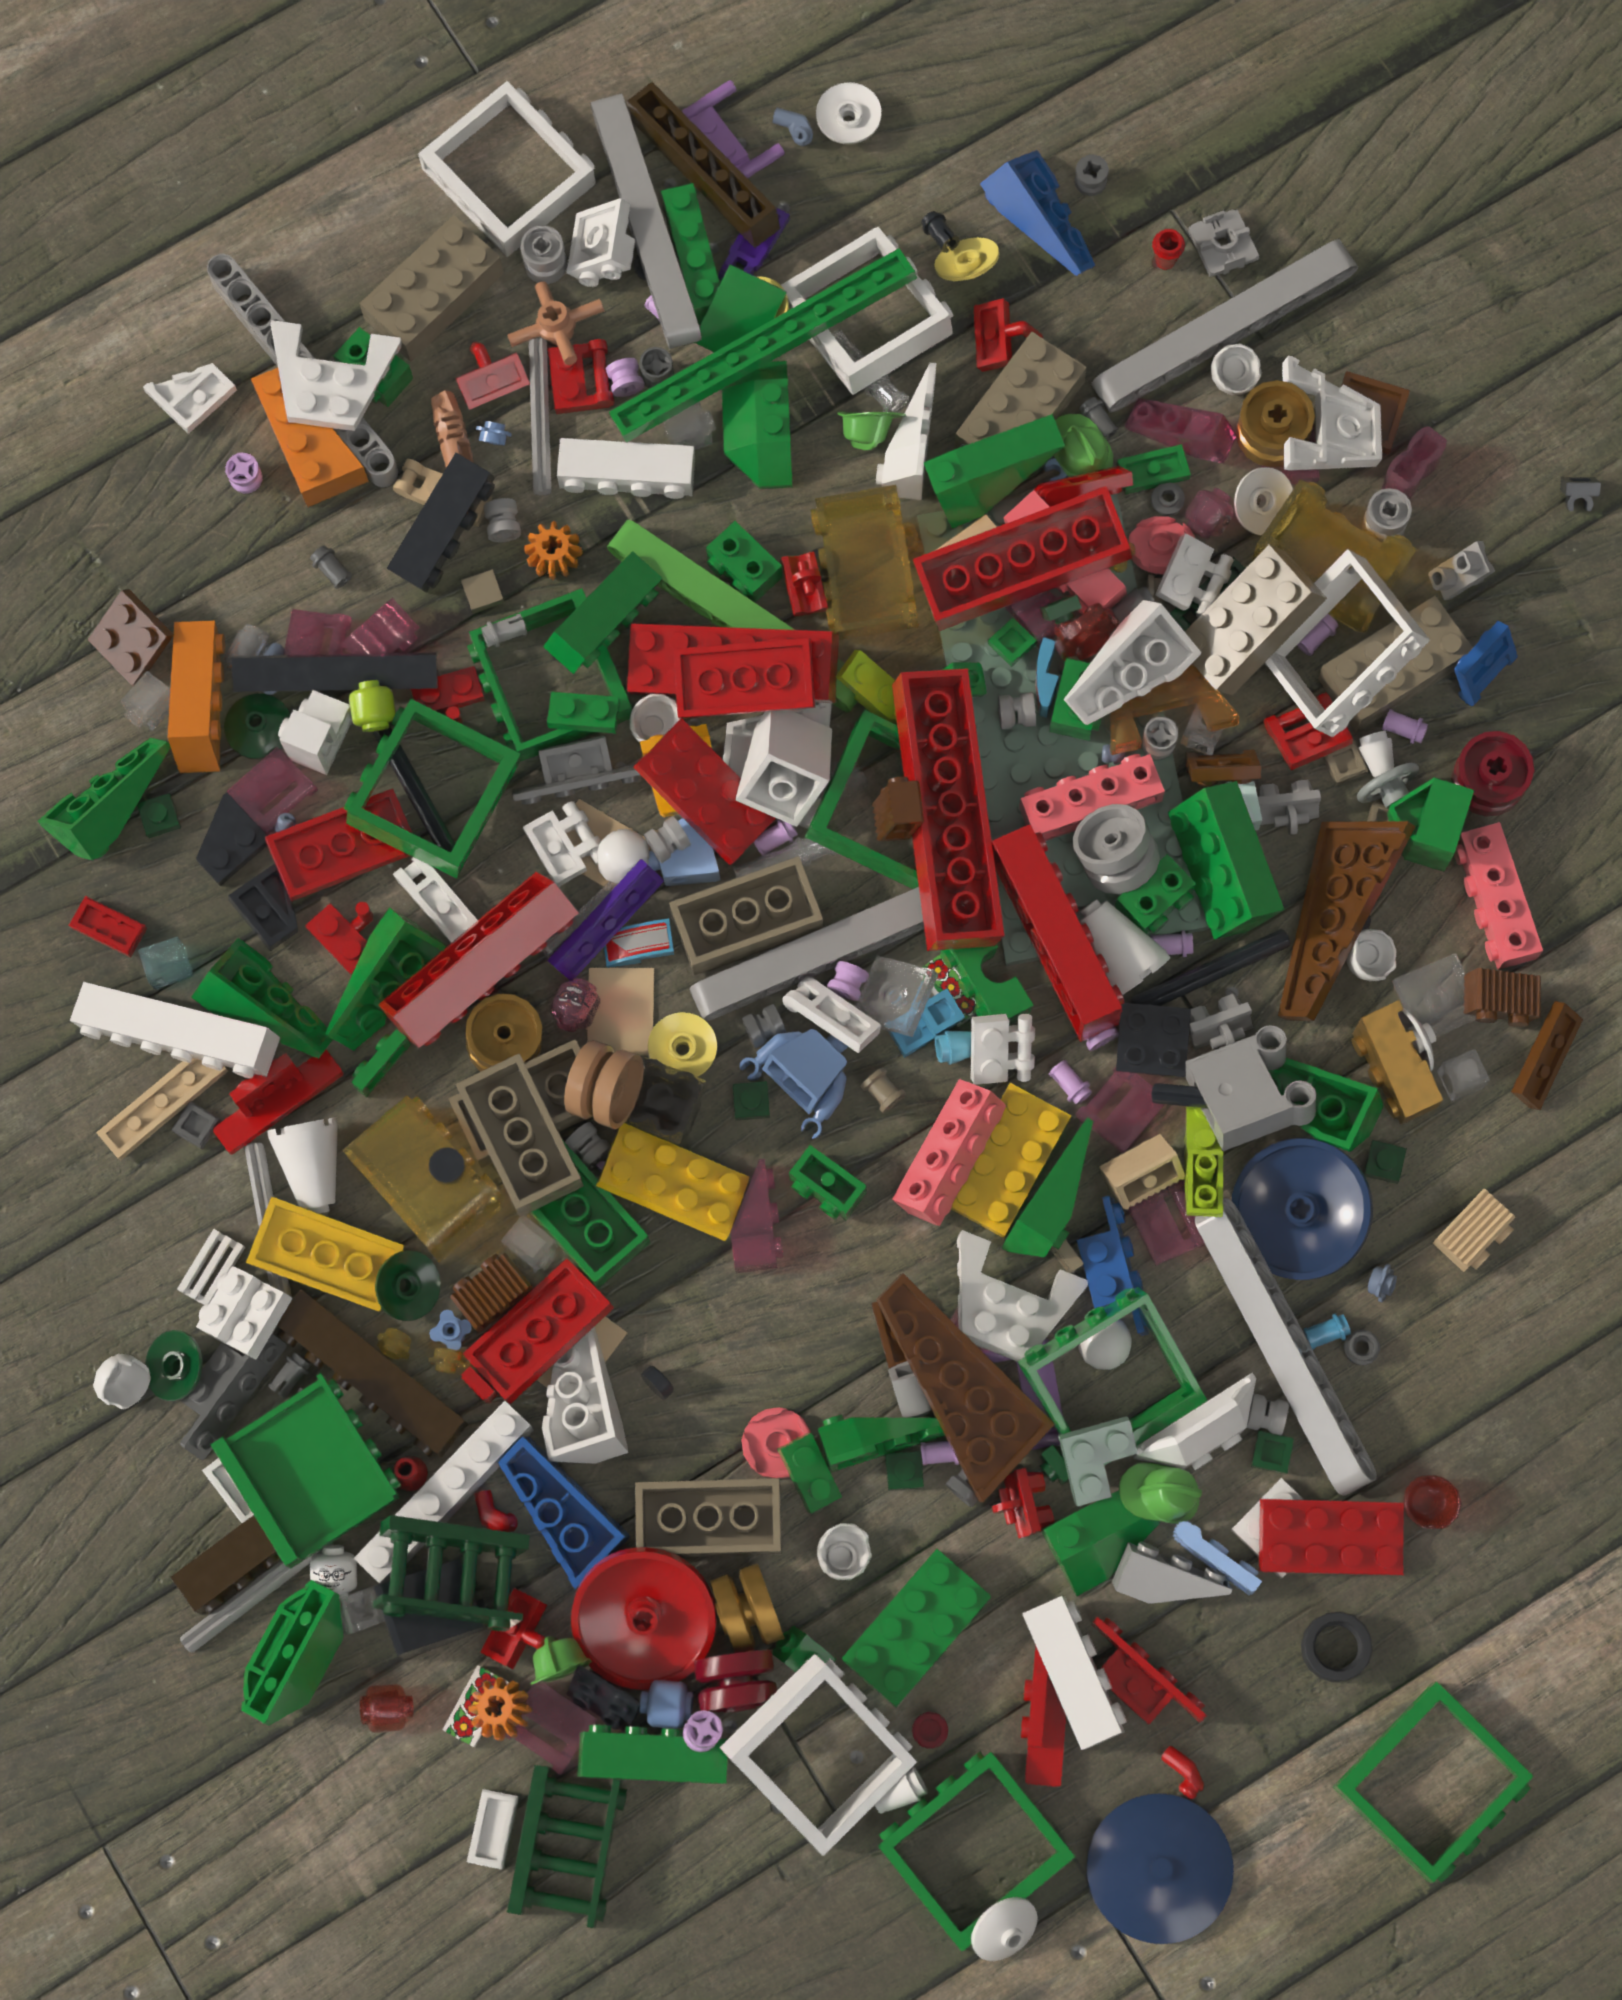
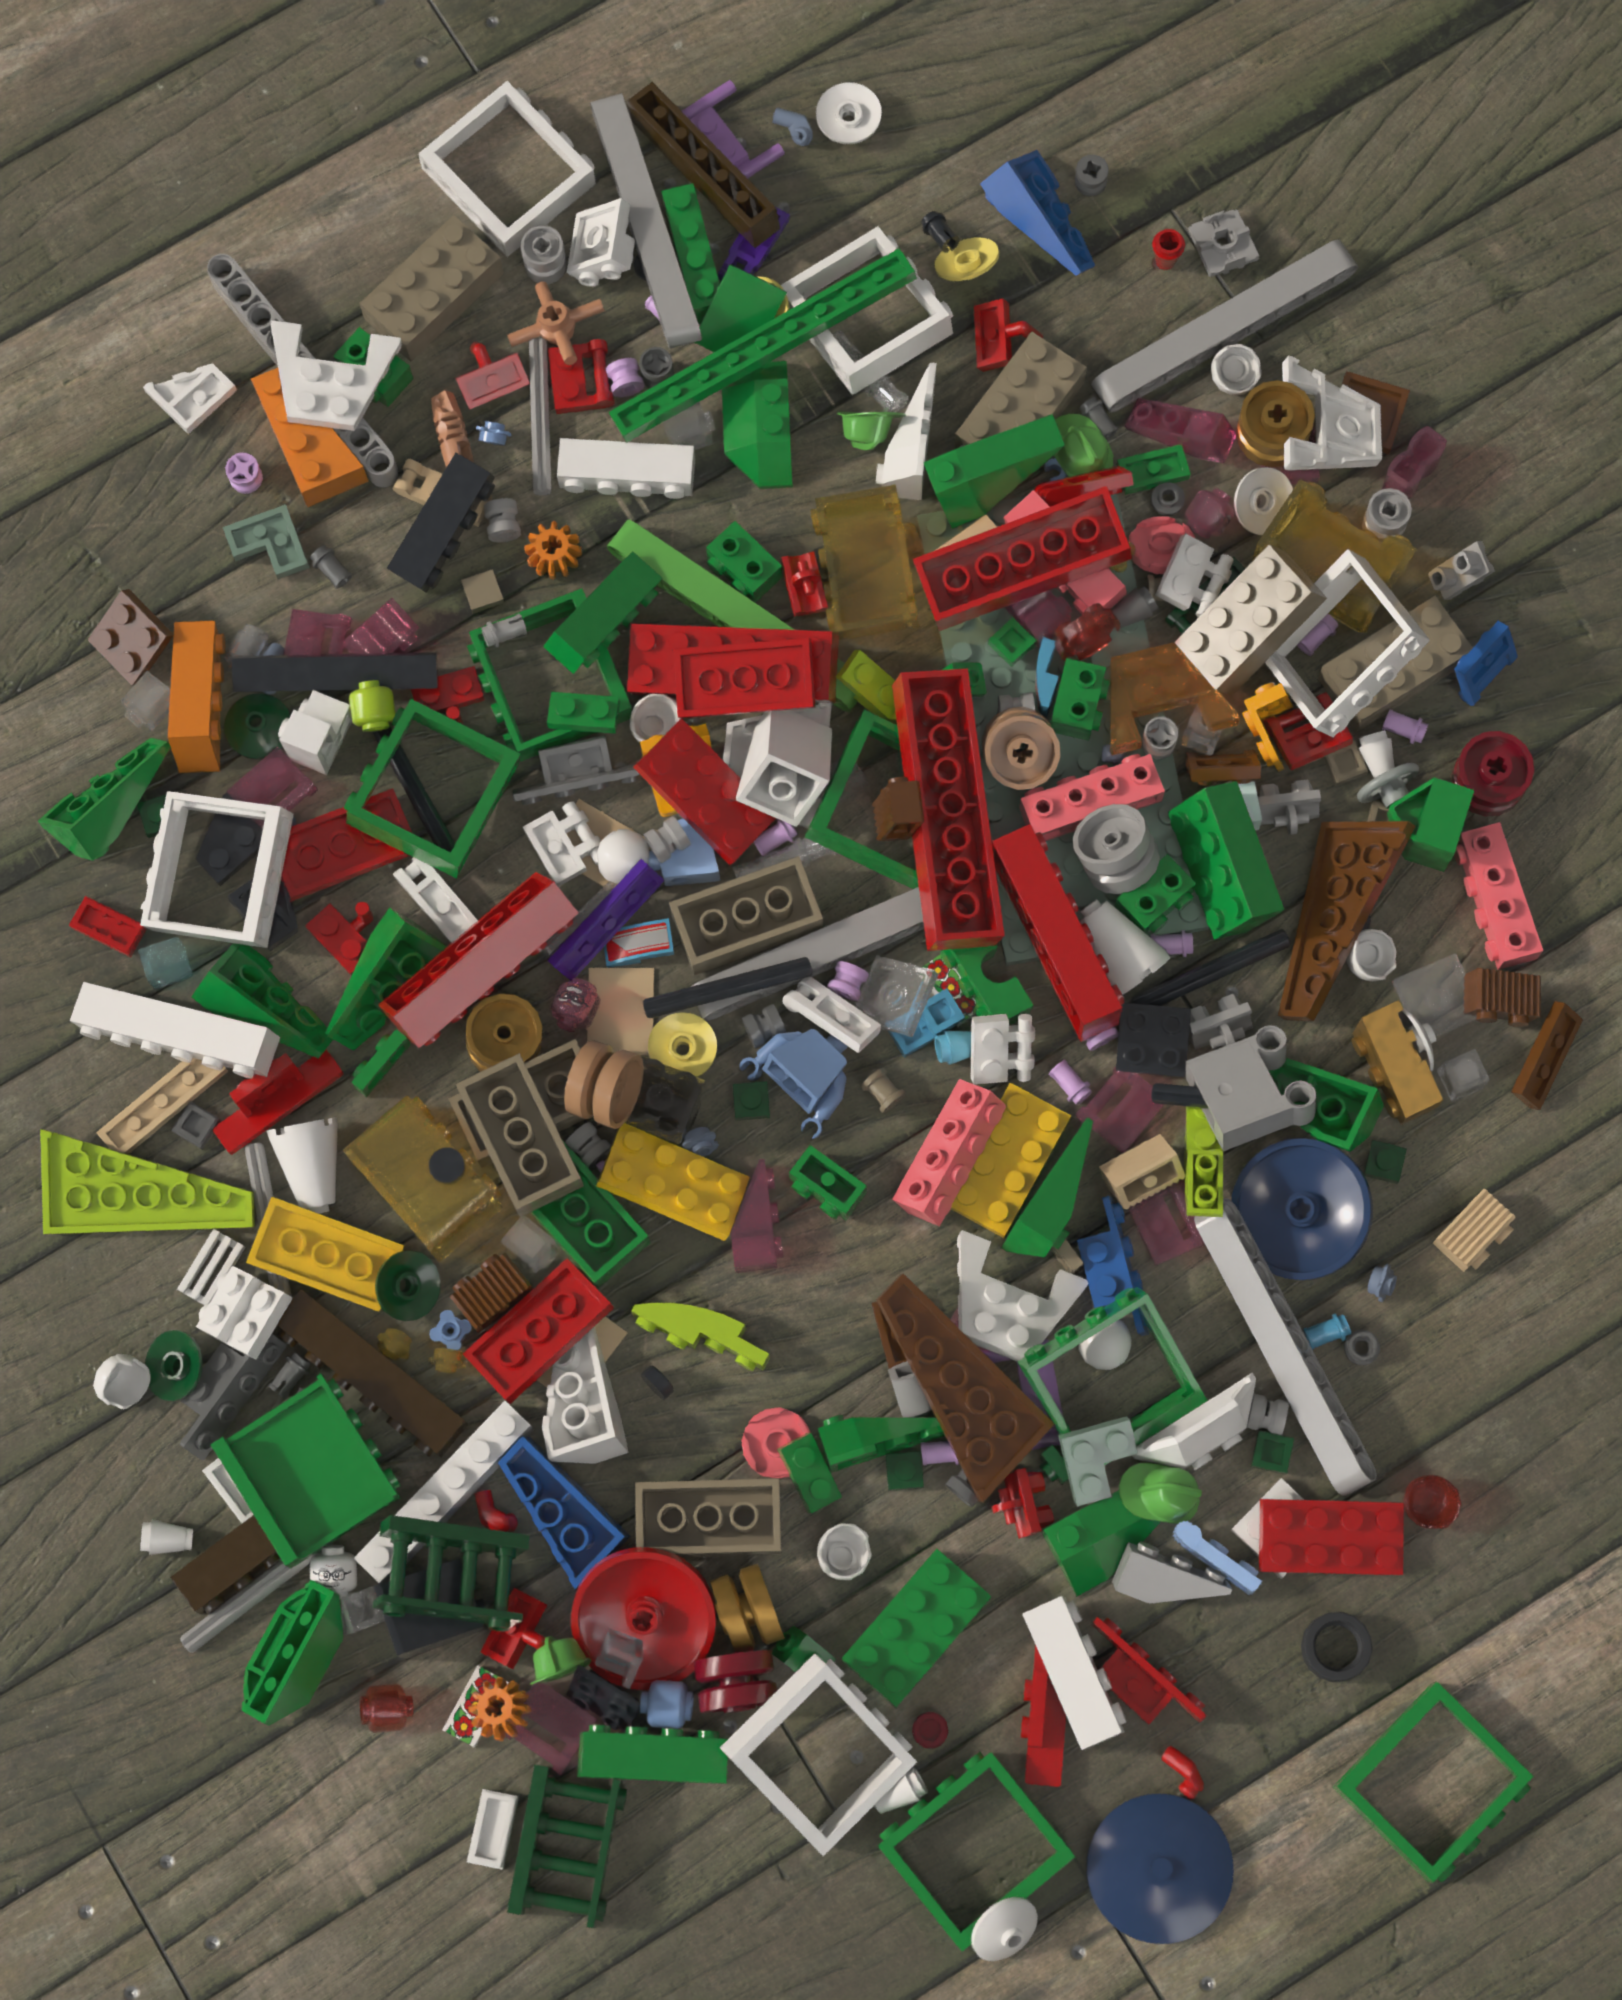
(111, 1191): none -> lime wing
(165, 1537): none -> white cone
(266, 876): none -> white window
(269, 532): none -> sand green plate
(416, 1478): red cone -> none
(478, 1385): red tile -> none
(621, 1655): none -> clear light blue panel
(689, 1323): none -> lime slope
(700, 1141): none -> sand blue plate
(706, 1724): lavender wheel -> none
(727, 987): none -> black axle
(1023, 768): none -> medium nougat wheel
(1061, 609): dark green plate -> none
(1136, 658): white wedge -> none
(1267, 702): none -> light orange bracket
(1579, 488): black tile -> none

